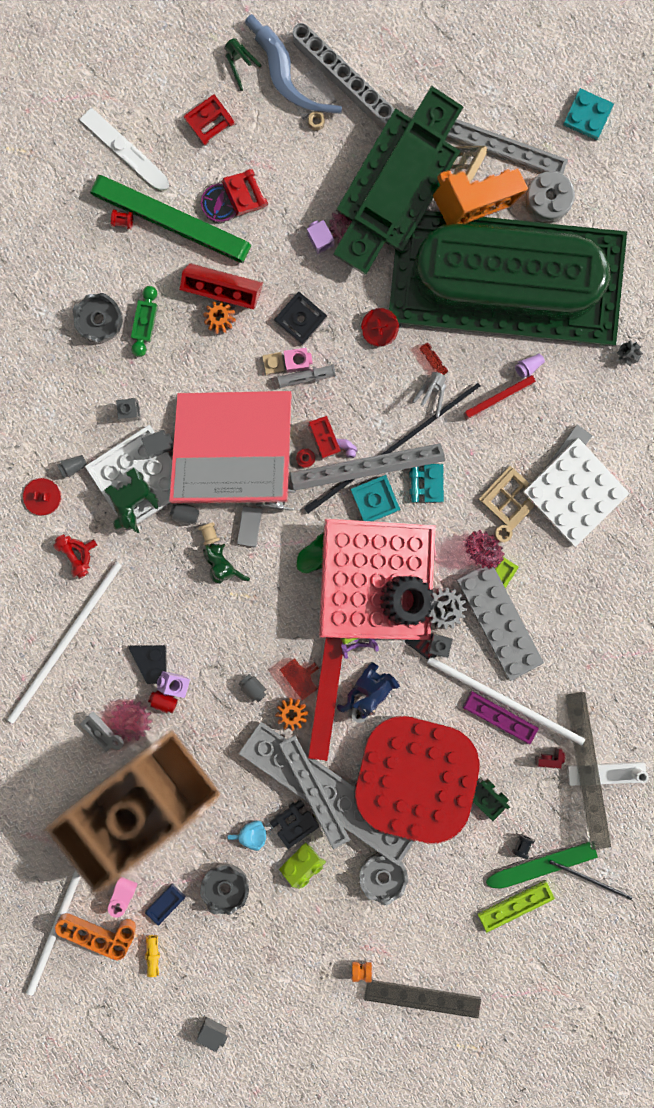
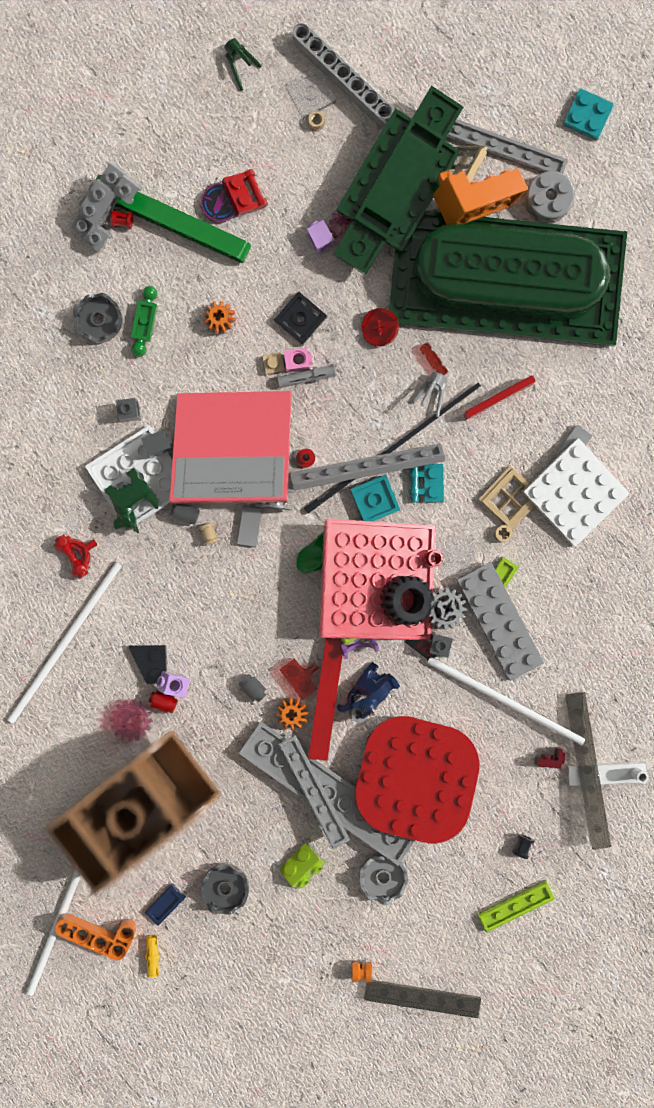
(42, 496): red piece -> none
(71, 466): dark grey cone -> none
(100, 202): none -> light grey bracket
(101, 732): light grey hinge -> none
(122, 894): bright pink piece -> none
(125, 149): white piece -> none
(204, 115): red plate -> none
(212, 1035): dark grey brick -> none
(220, 286): red brick -> none
(221, 568): dark green animal -> none
(251, 835): medium azure piece -> none
(280, 67): sand blue animal -> none
(298, 828): black plate -> none
(324, 437): red hinge -> none
(348, 446): lavender arm -> none
(438, 558): none -> red plate
(484, 549): clear pink gear -> none
(489, 800): dark green bracket -> none
(500, 717): magenta tile -> none
(529, 365): lavender cone -> none
(541, 866): green piece -> none
(591, 880): black piece -> none
(629, 353): dark grey gear -> none

